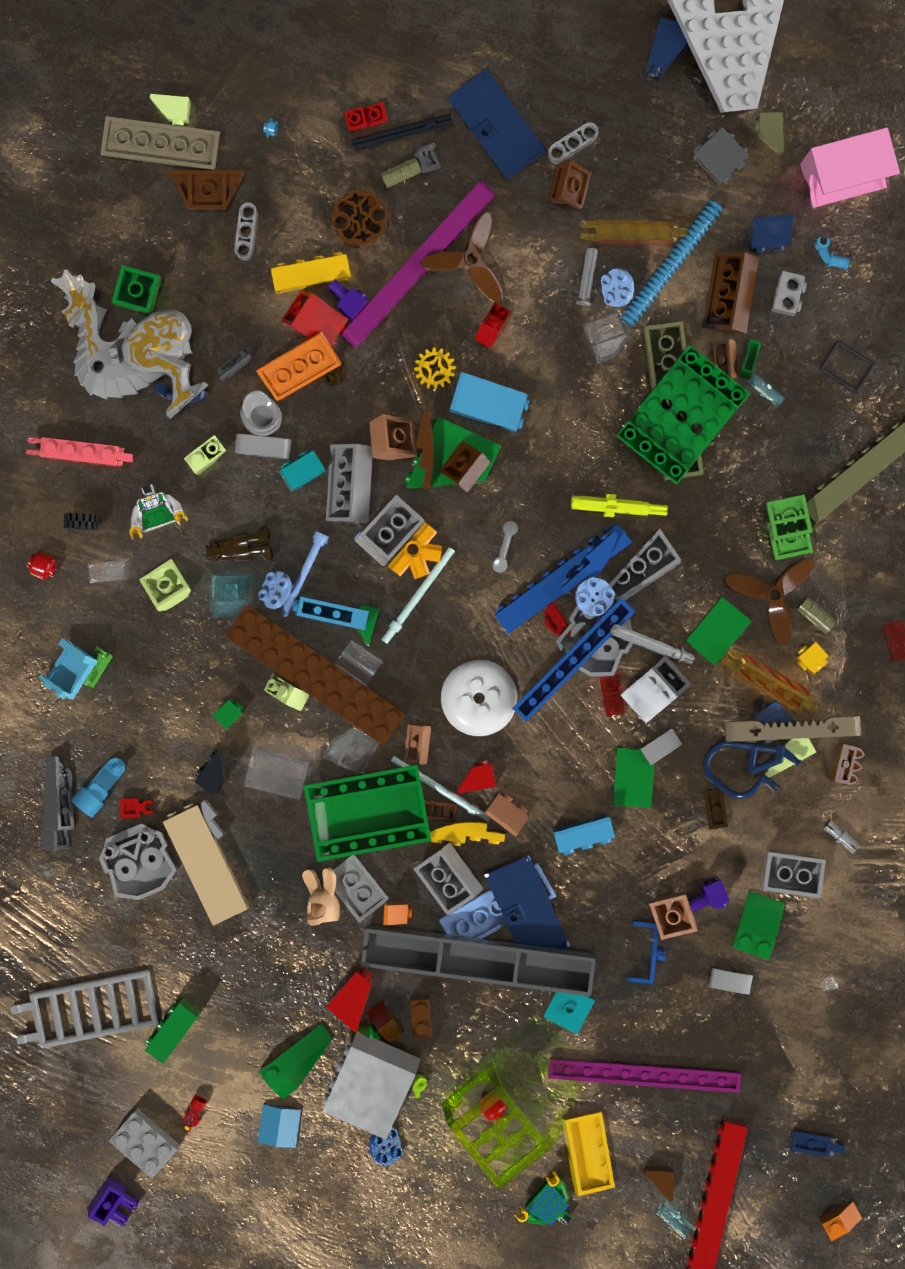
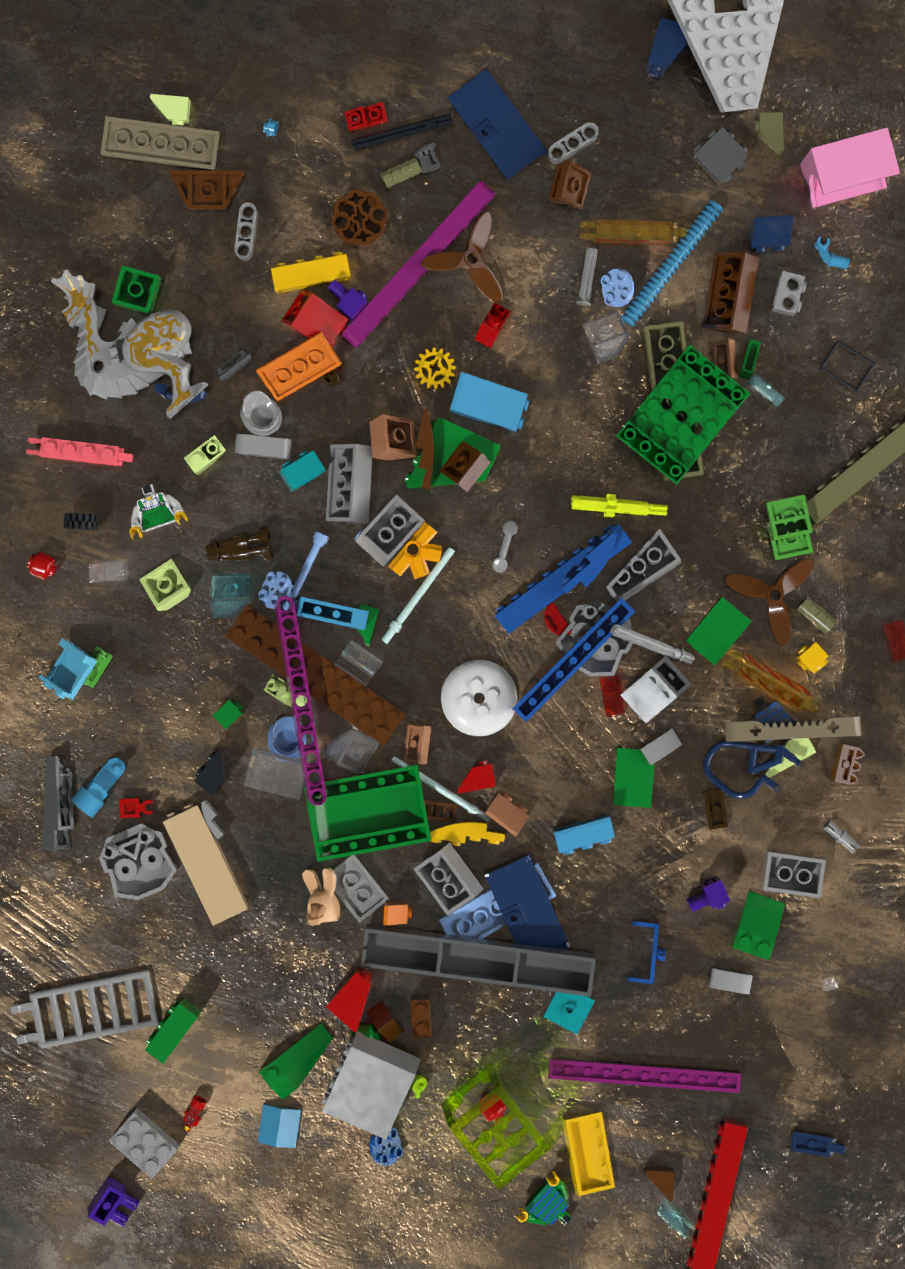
(283, 738): none -> medium blue piece
(297, 710): none -> magenta beam
(586, 592): light blue plate -> none
(673, 915): nougat slope -> none
(840, 1220): orange slope -> none

